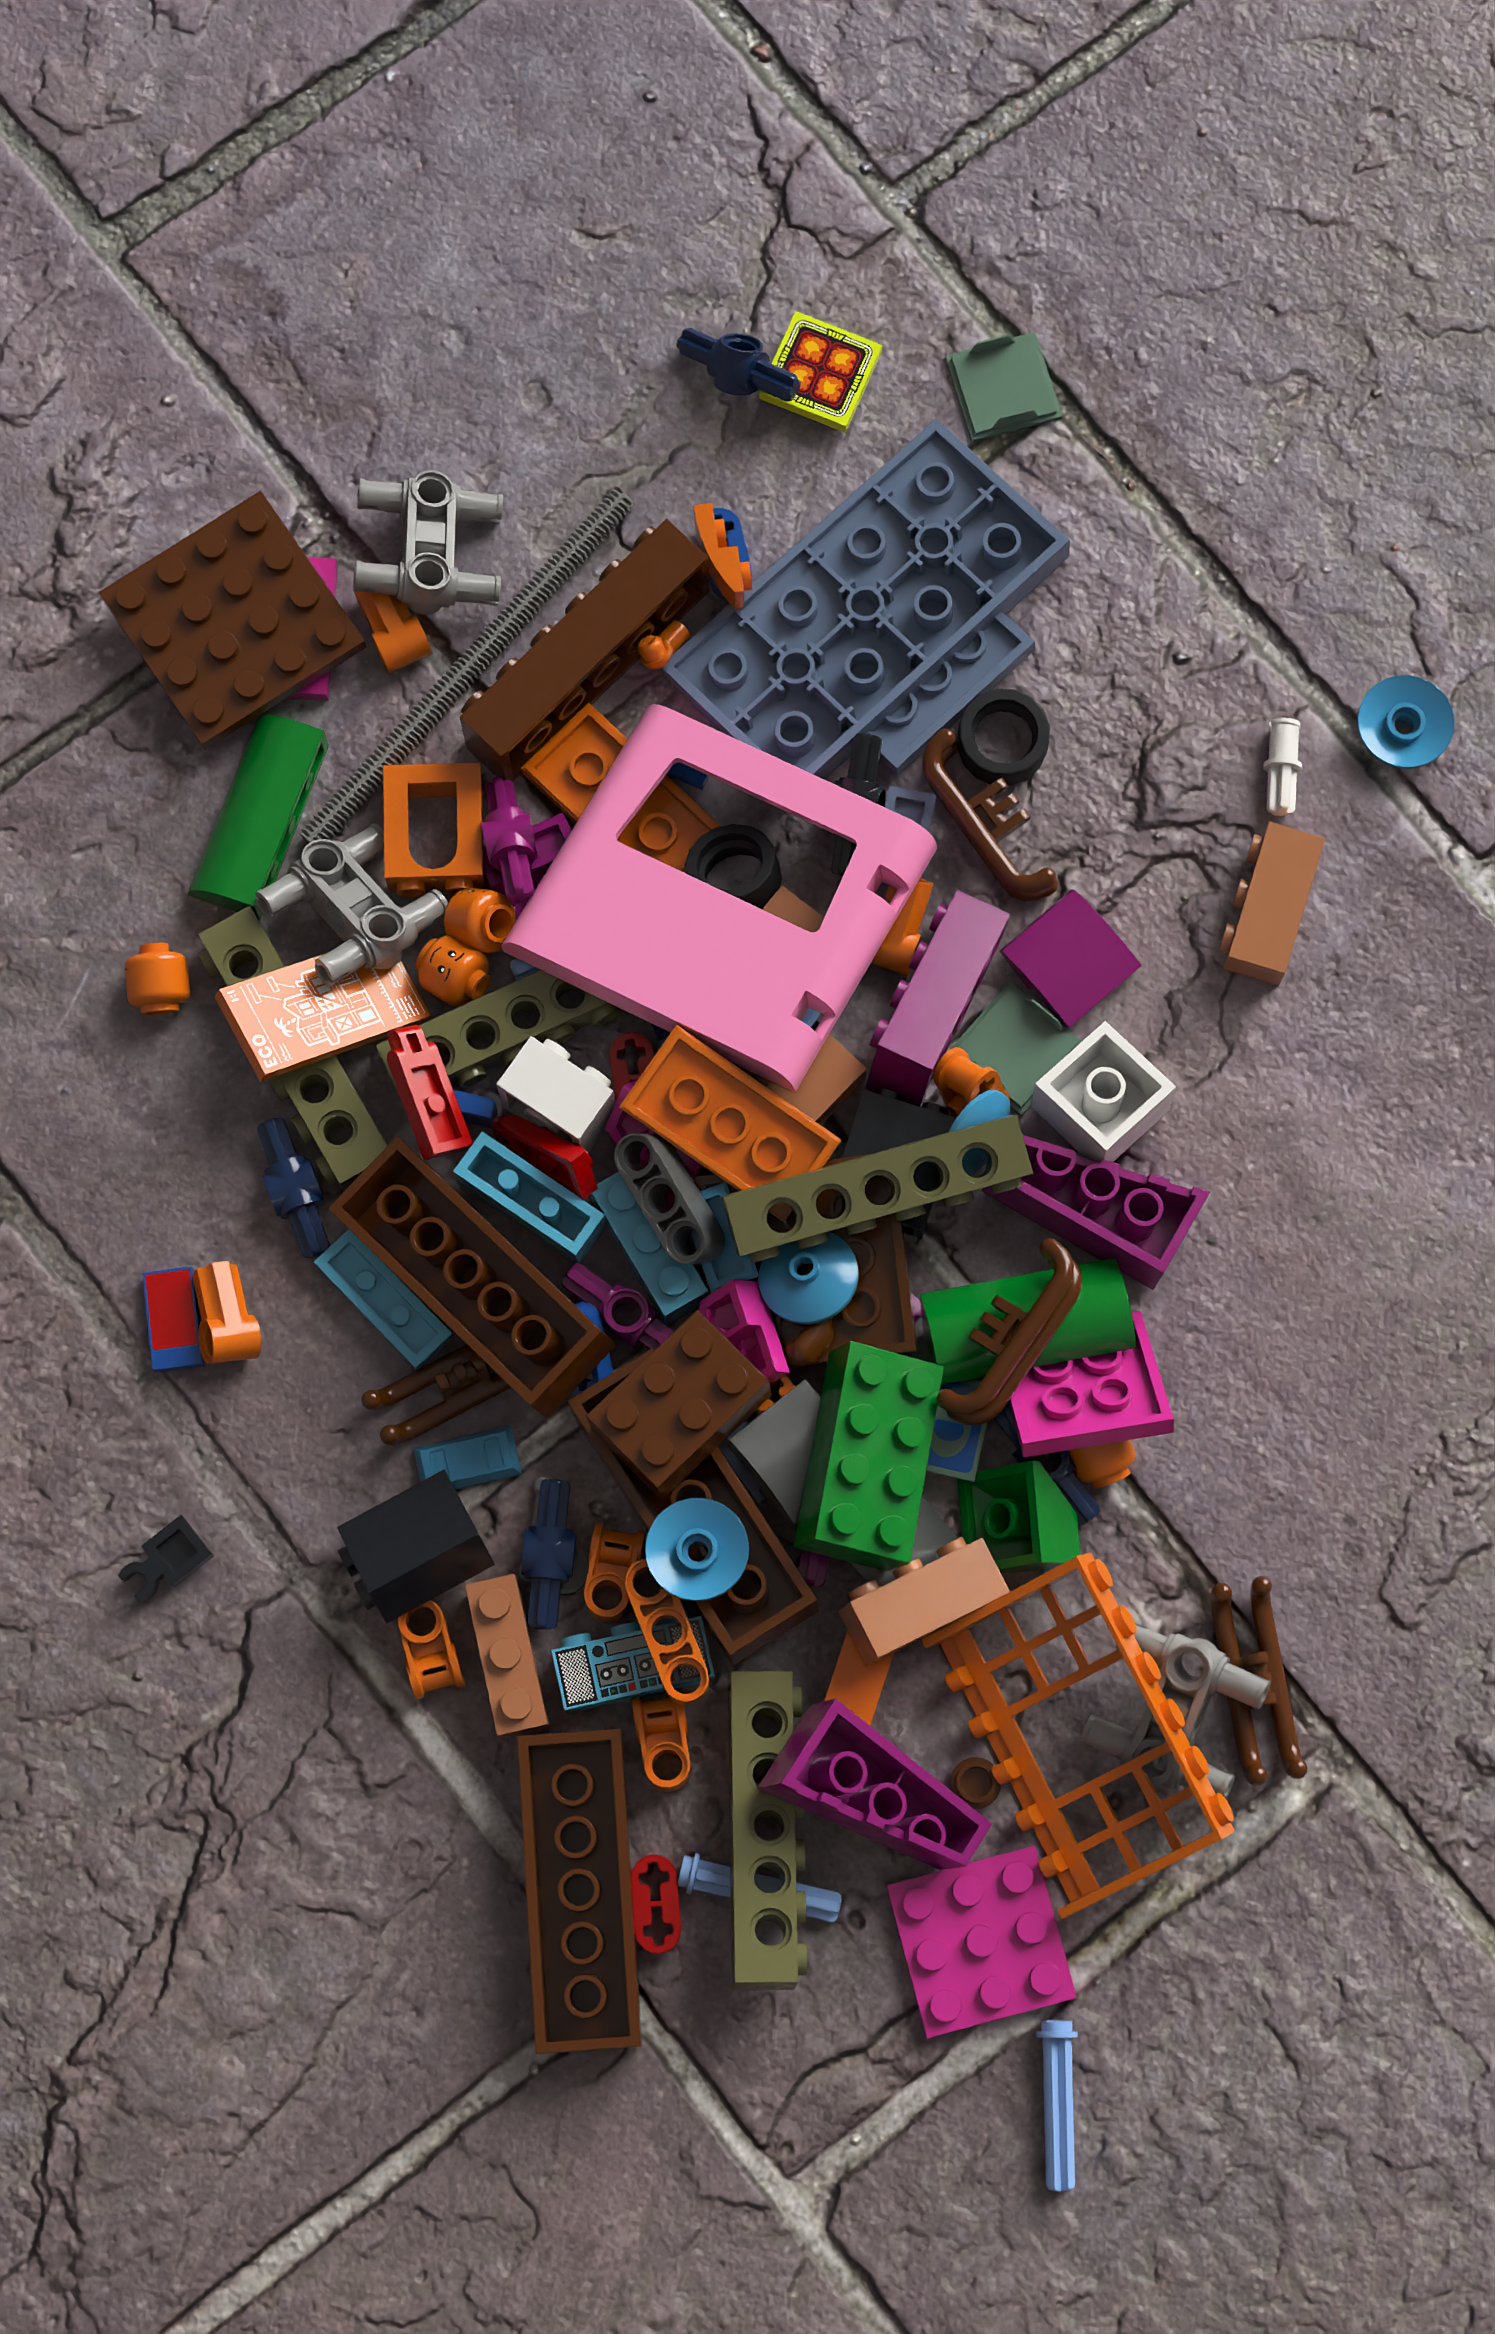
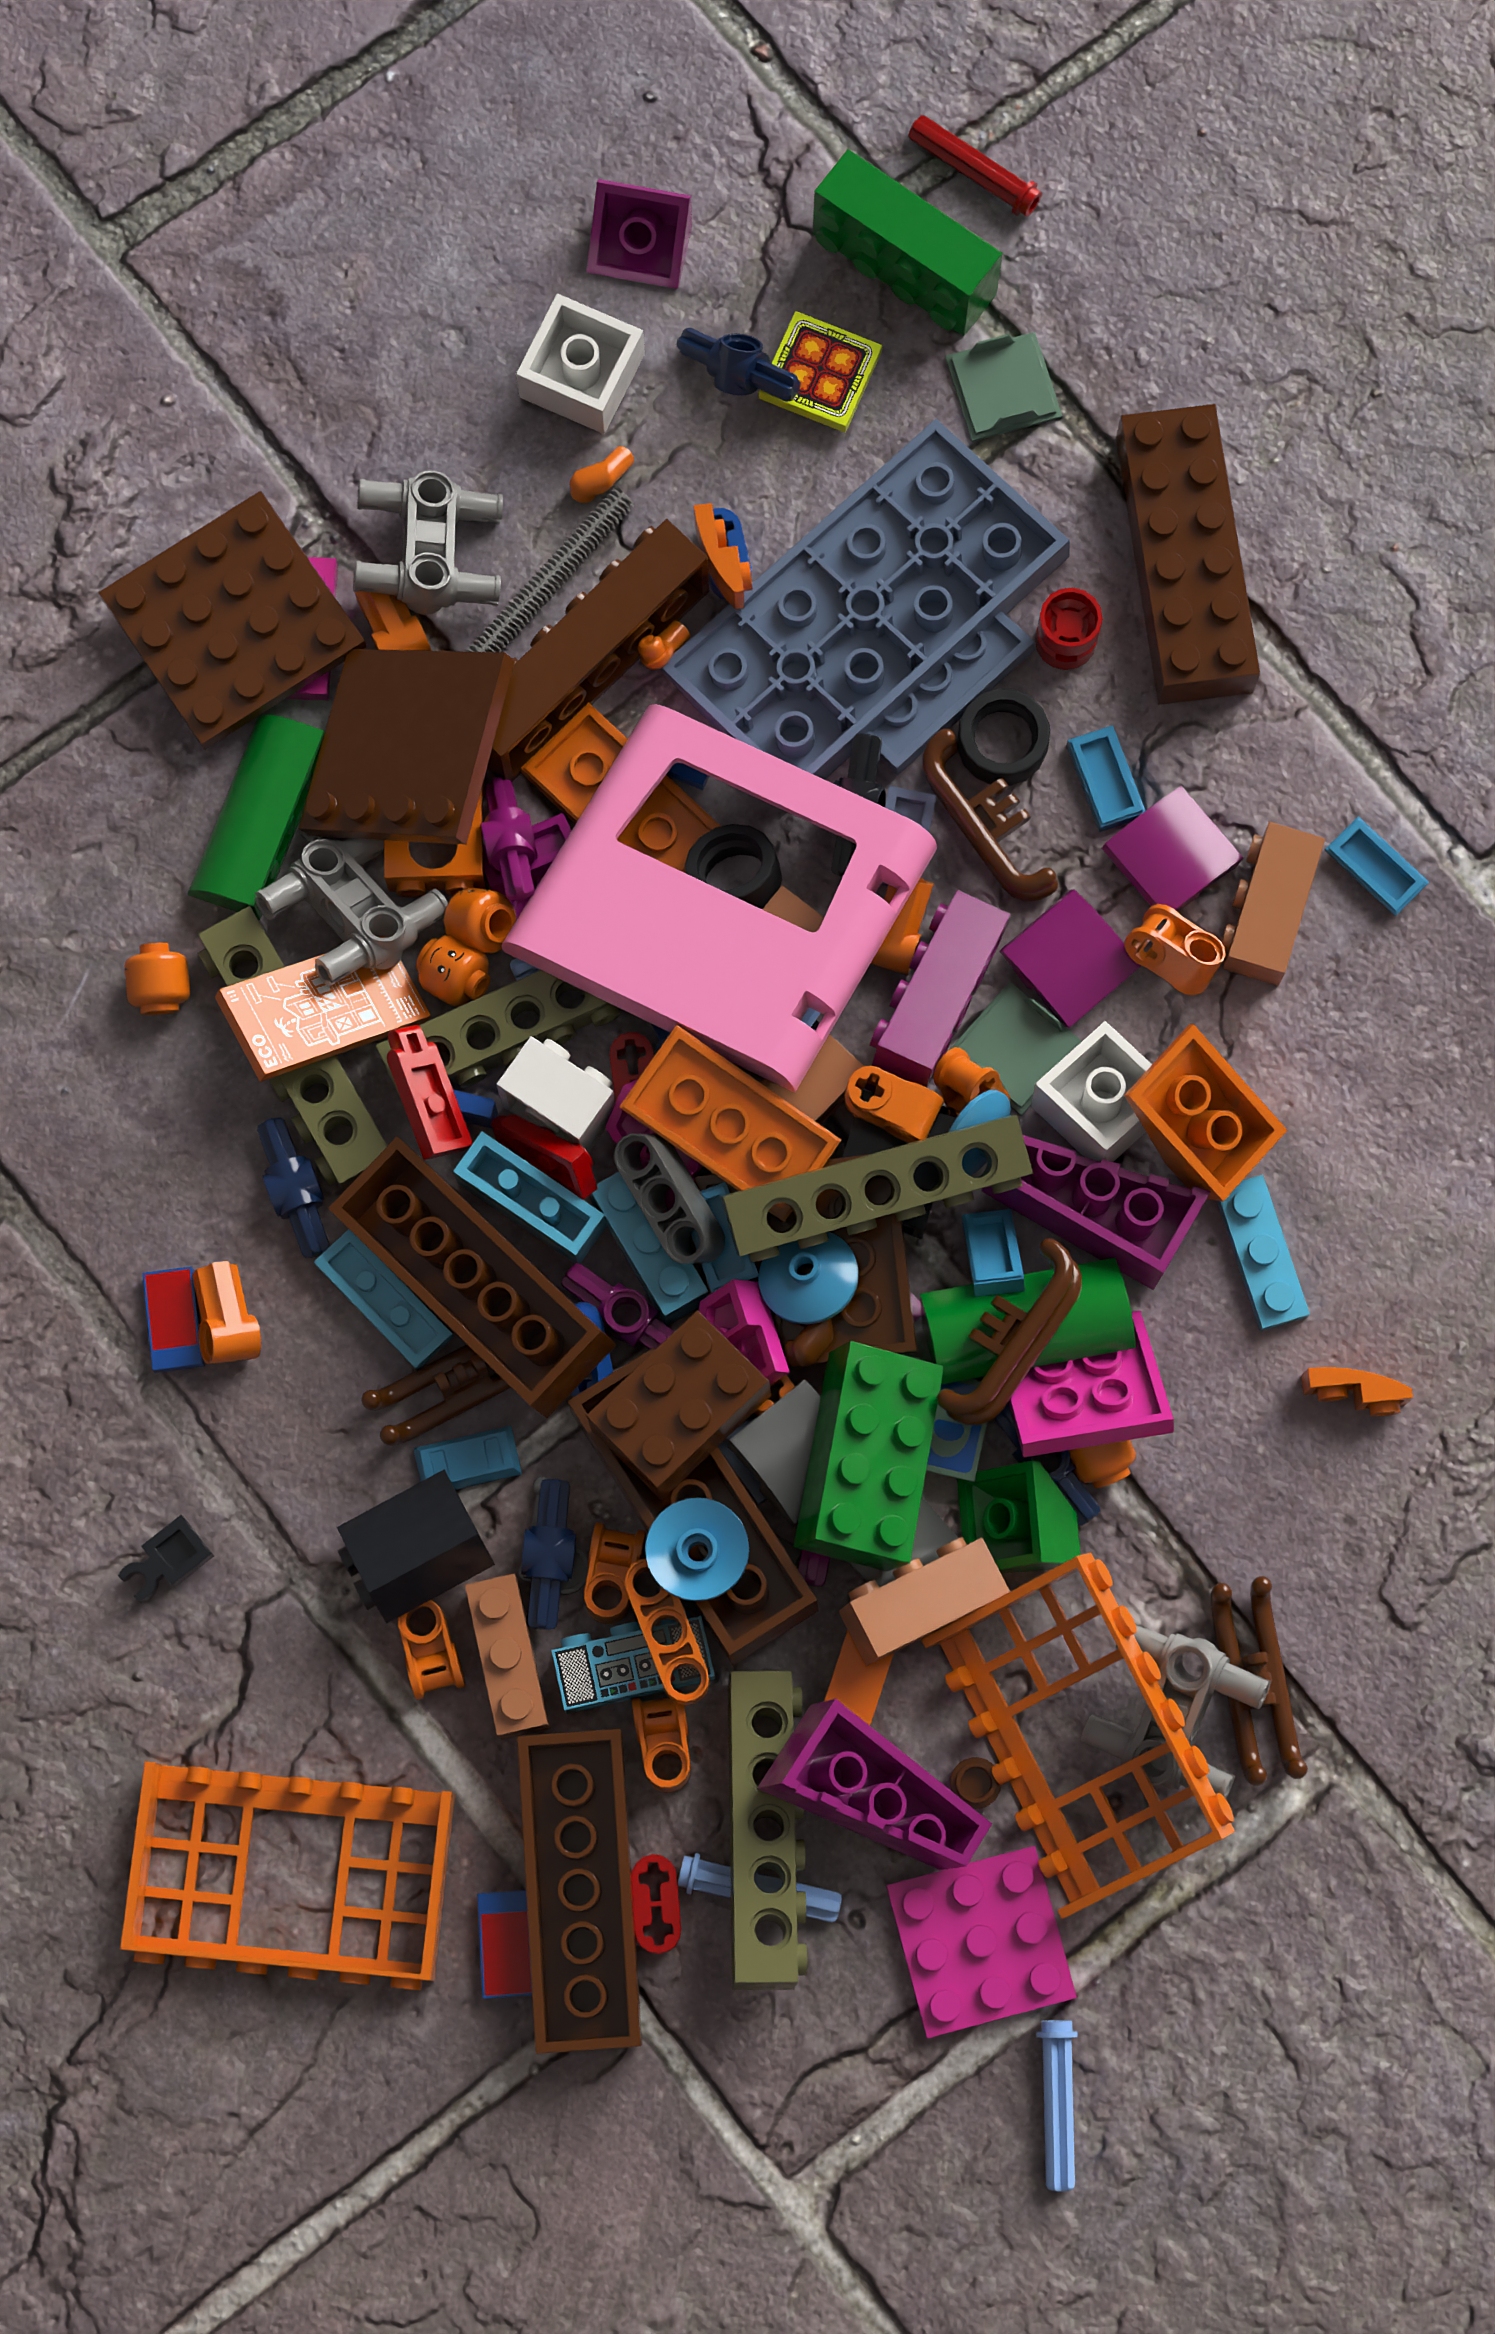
(291, 1795): none -> orange window
(407, 745): none -> reddish brown plate
(504, 1944): none -> red tile
(580, 363): none -> white brick
(601, 476): none -> orange arm
(639, 233): none -> magenta slope
(898, 1105): none -> orange piece
(905, 243): none -> green brick
(976, 166): none -> red axle
(993, 1252): none -> dark azure tile
(1068, 628): none -> red wheel
(1105, 778): none -> dark azure tile
(1172, 851): none -> magenta slope
(1179, 951): none -> orange piece
(1187, 554): none -> reddish brown brick
(1203, 1116): none -> orange slope
(1262, 1255): none -> medium azure plate
(1282, 766): white axle -> none
(1370, 1390): none -> orange slope
(1376, 866): none -> dark azure tile
(1411, 701): dark azure dish -> none

